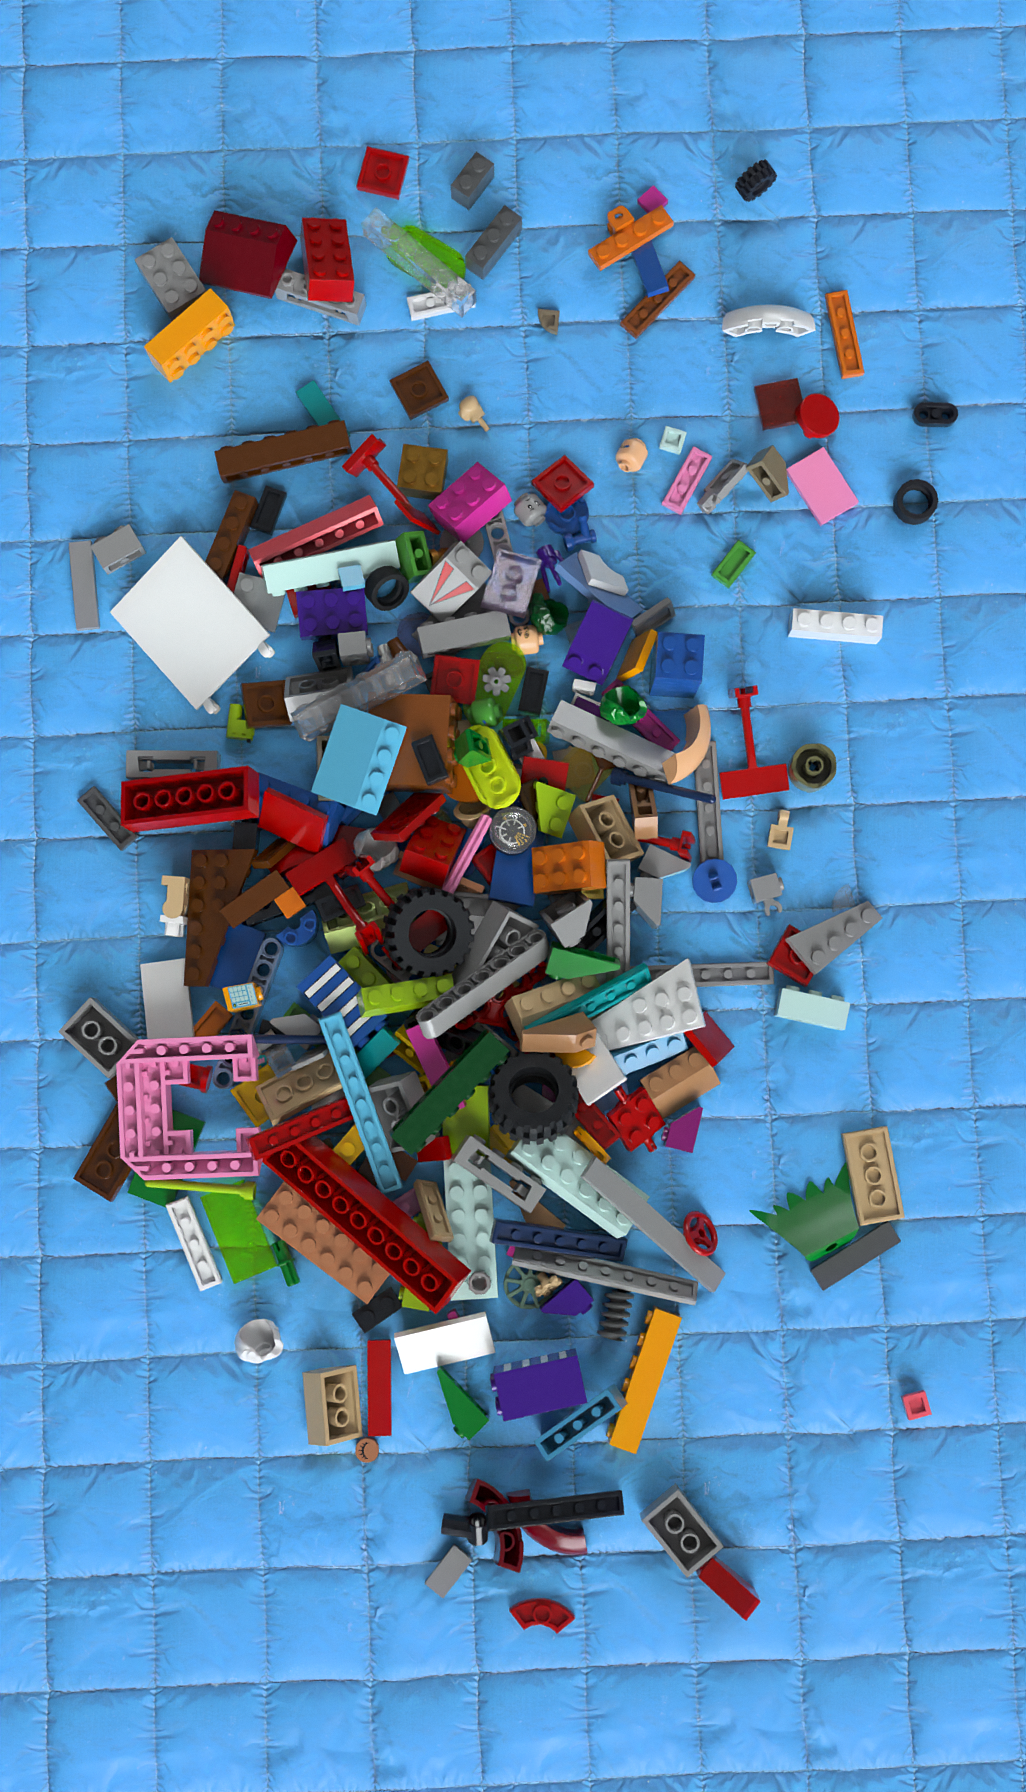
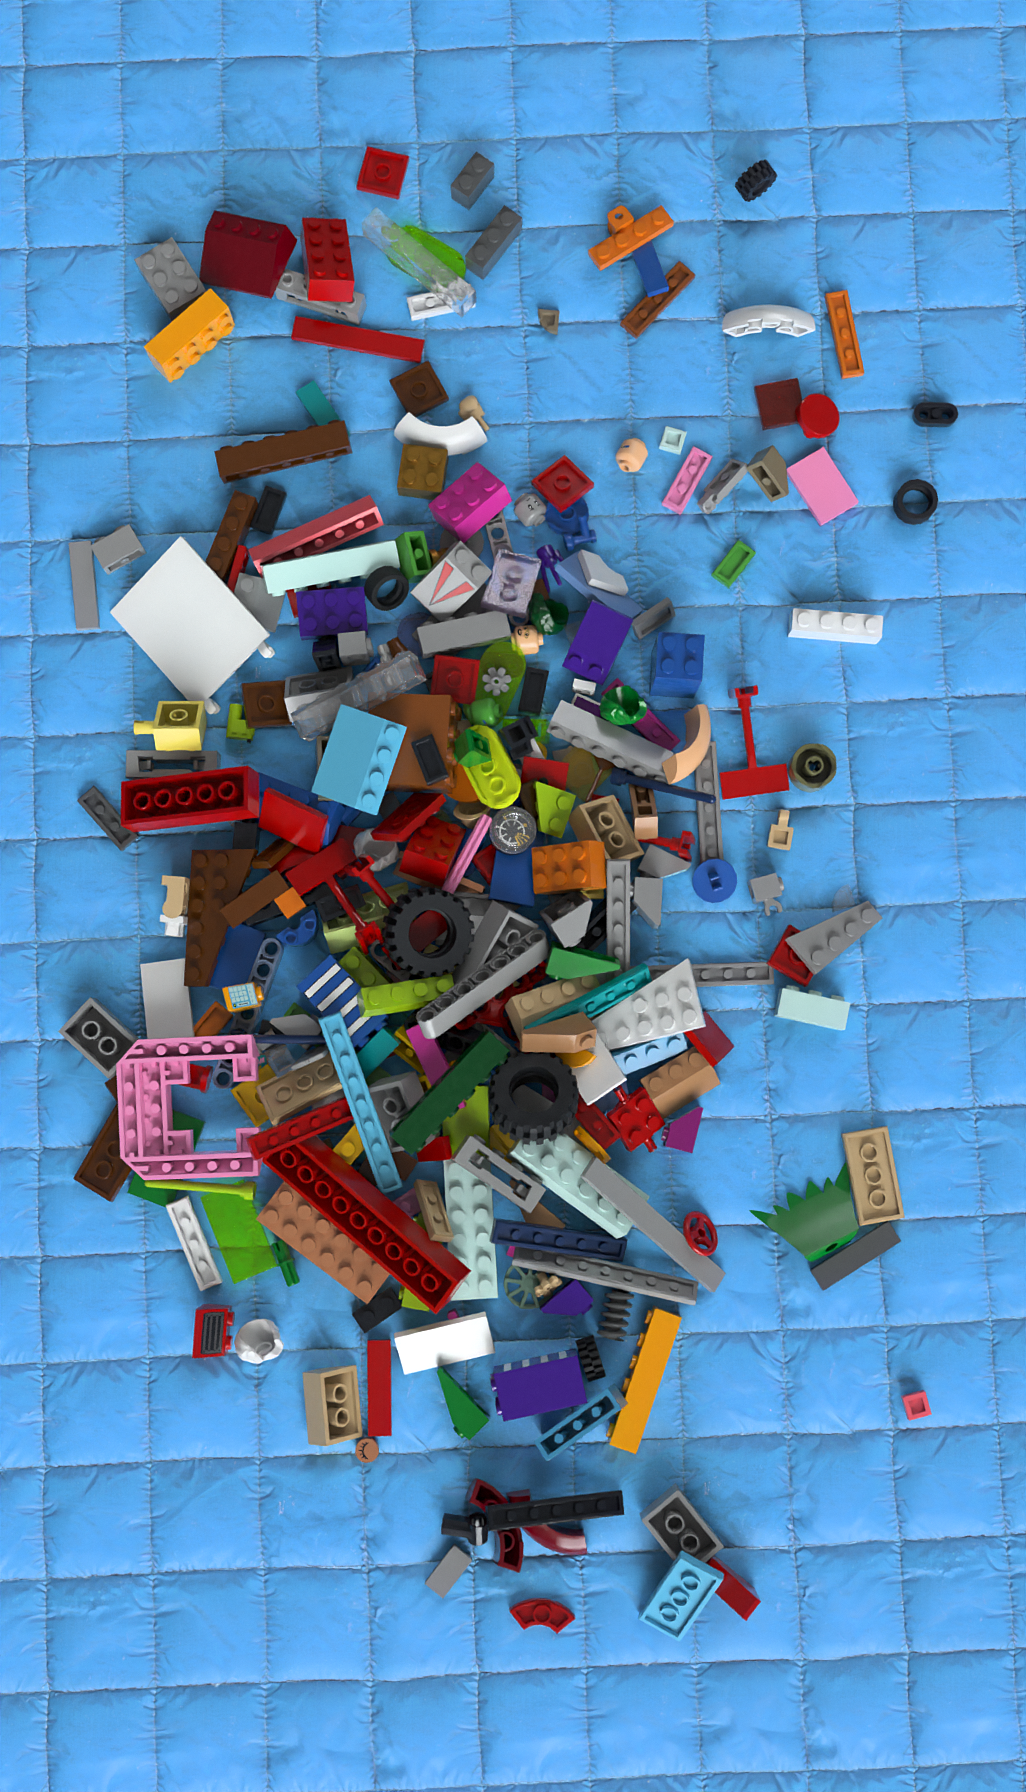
(176, 725): none -> light yellow brick
(212, 1330): none -> slope
(351, 578): medium azure tile -> none
(358, 339): none -> red tile
(365, 458): red piece -> none
(455, 438): none -> white brick
(479, 1282): light grey tile -> none
(590, 1358): none -> black tyre
(637, 655): light orange tile -> none
(652, 199): dark pink tile -> none
(680, 1596): none -> medium azure tile

